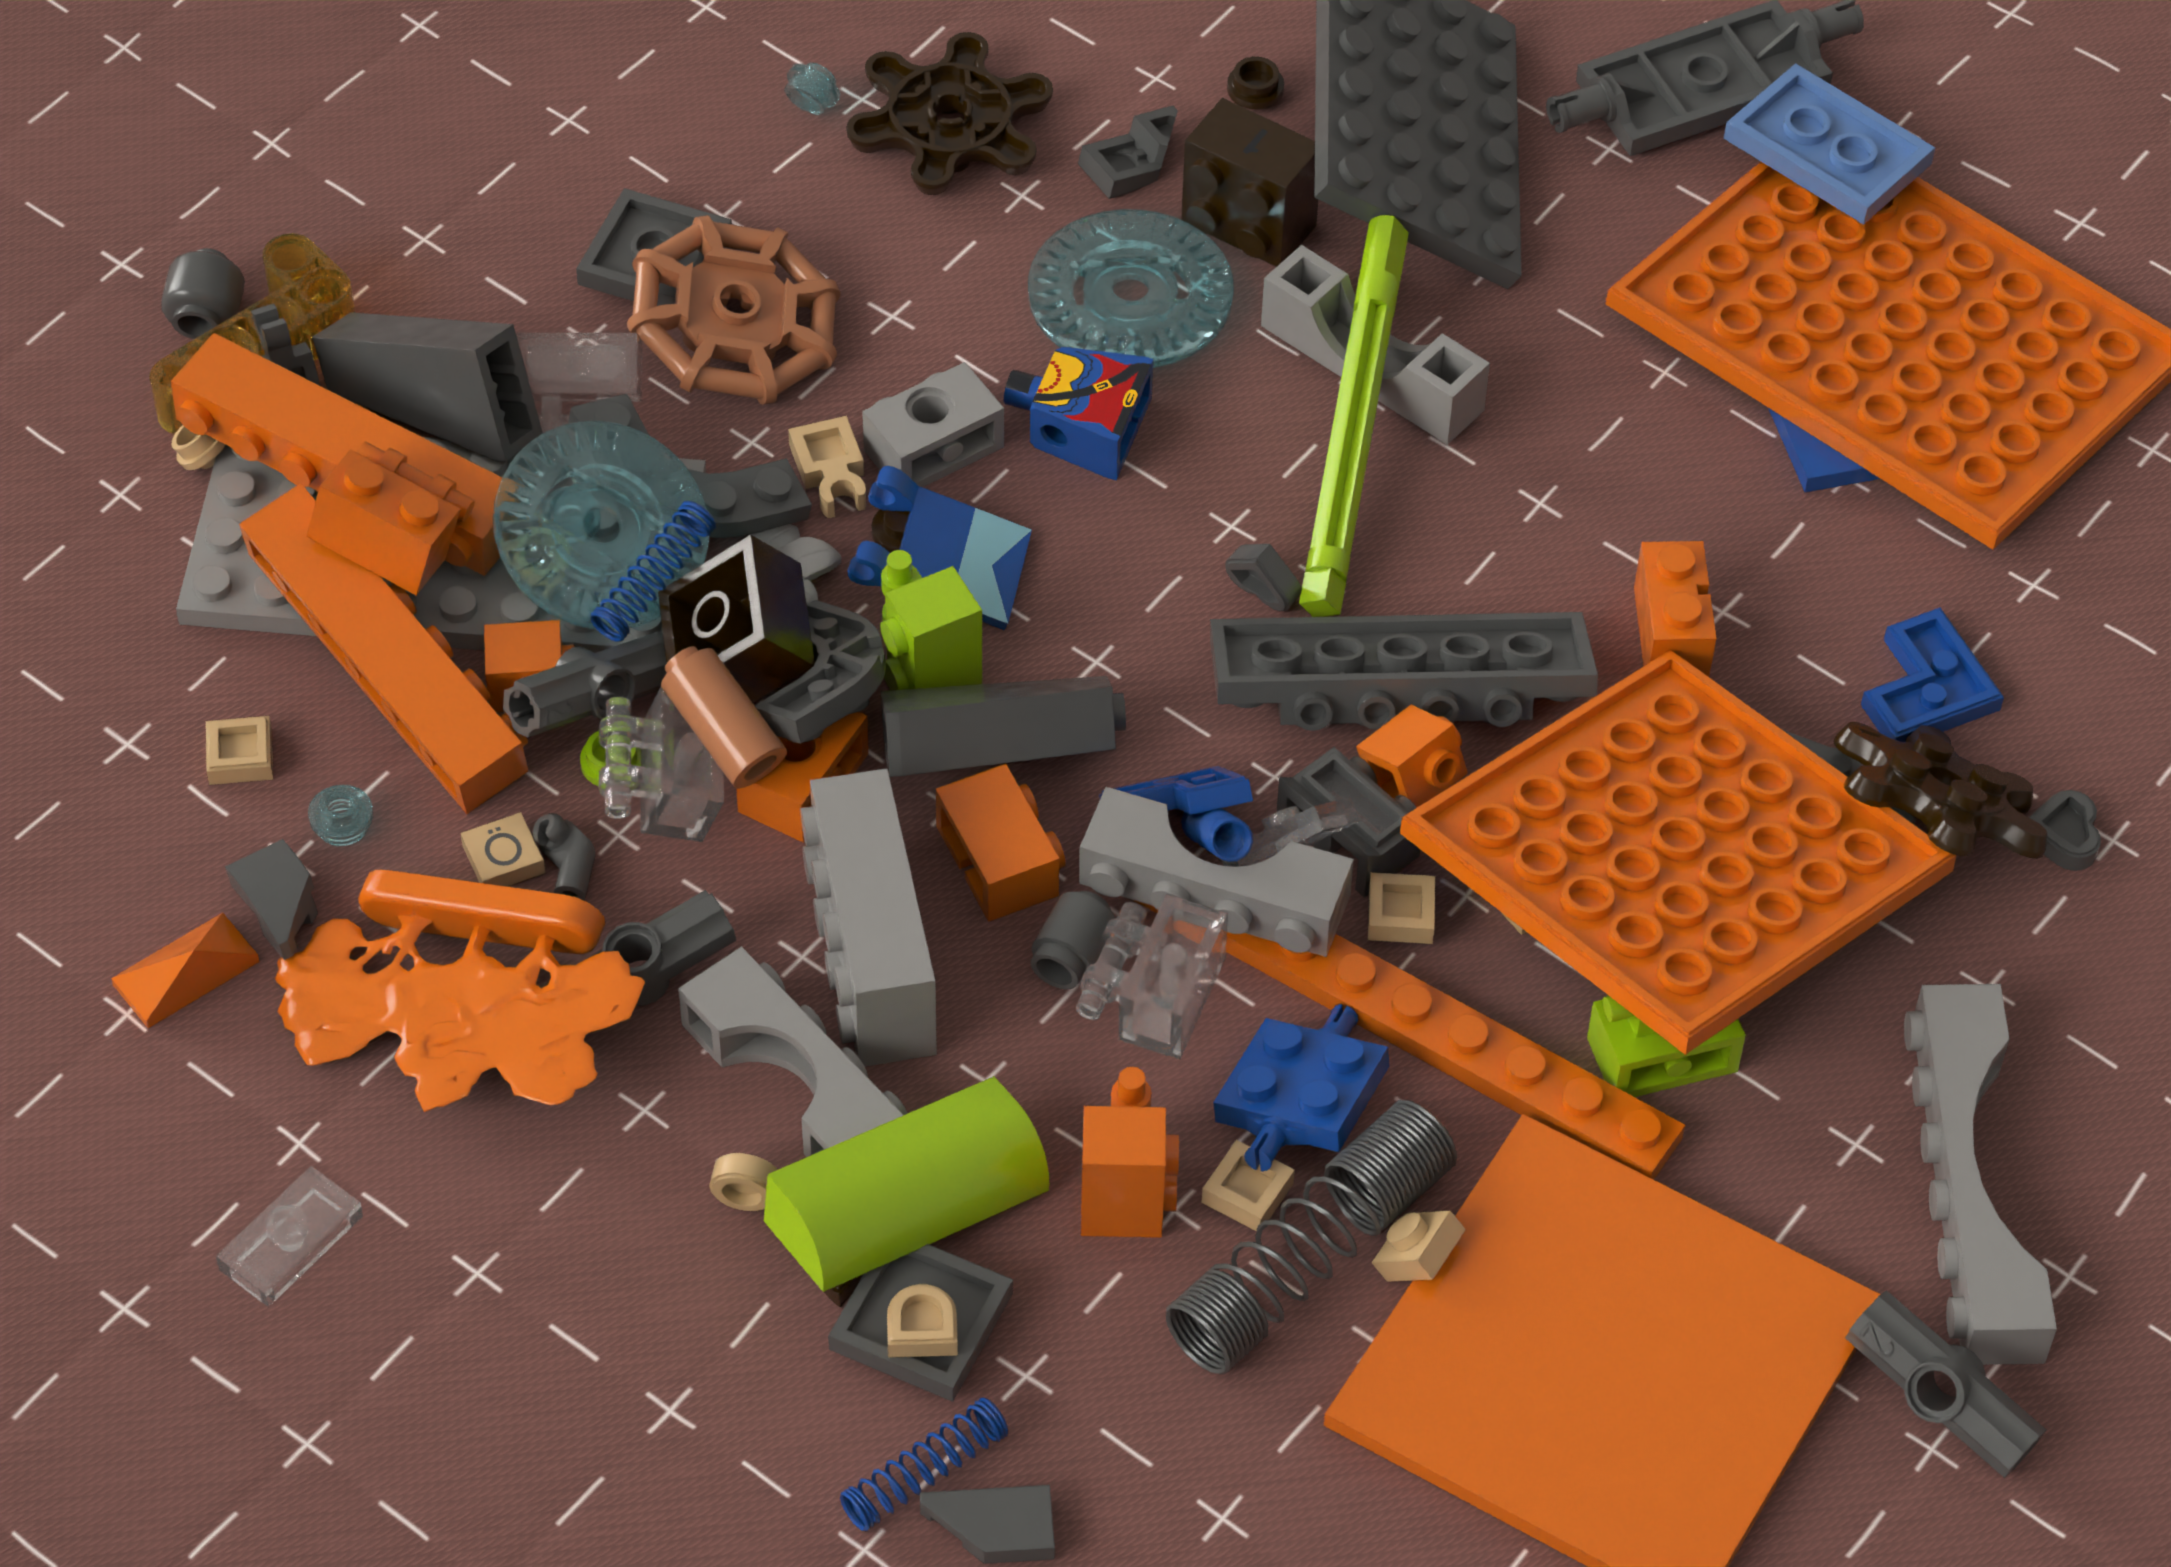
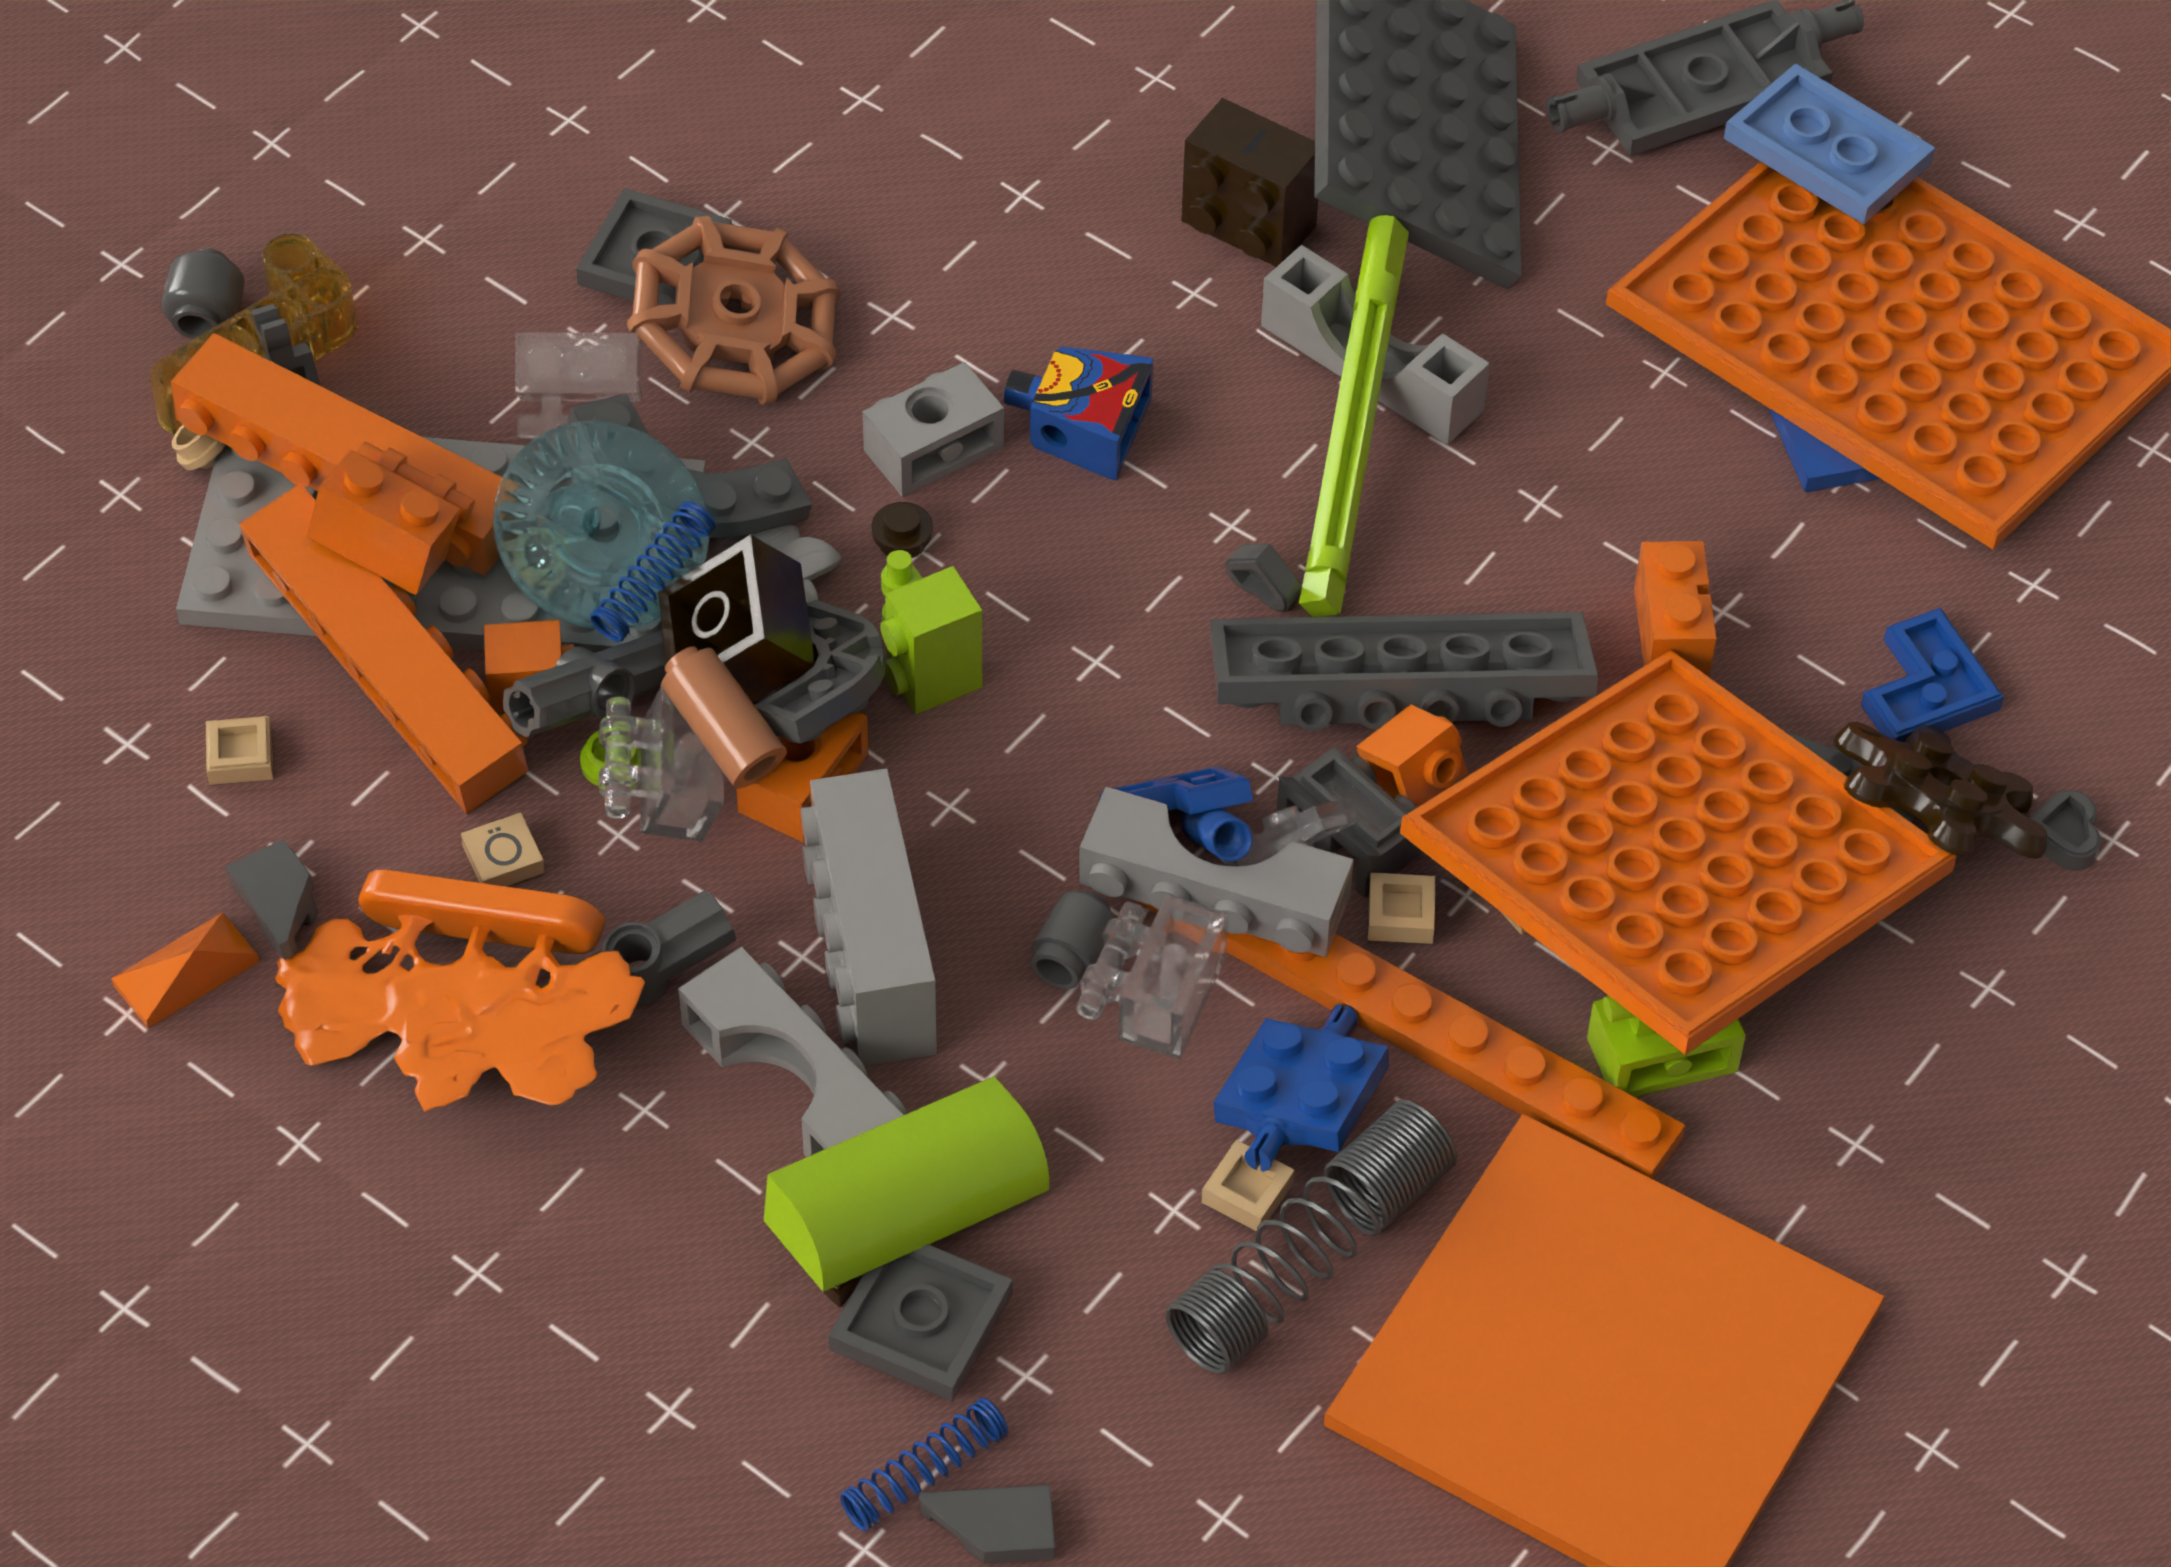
(289, 1236): clear plate -> none
(344, 827): clear light blue plate -> none
(435, 375): dark grey slope -> none
(568, 851): dark grey arm -> none
(741, 1181): tan tile -> none
(812, 87): clear light blue plate -> none
(829, 459): tan plate -> none
(922, 1323): tan tile -> none
(946, 534): blue flag -> none
(948, 87): dark brown plate -> none
(997, 829): orange piece -> none
(998, 723): dark grey slope -> none
(1127, 1163): orange brick -> none
(1133, 158): dark grey slope -> none
(1141, 248): clear light blue piece -> none
(1255, 83): dark brown plate -> none
(1418, 1245): tan plate -> none
(1980, 1411): dark grey piece -> none
(1998, 1288): light grey arch -> none

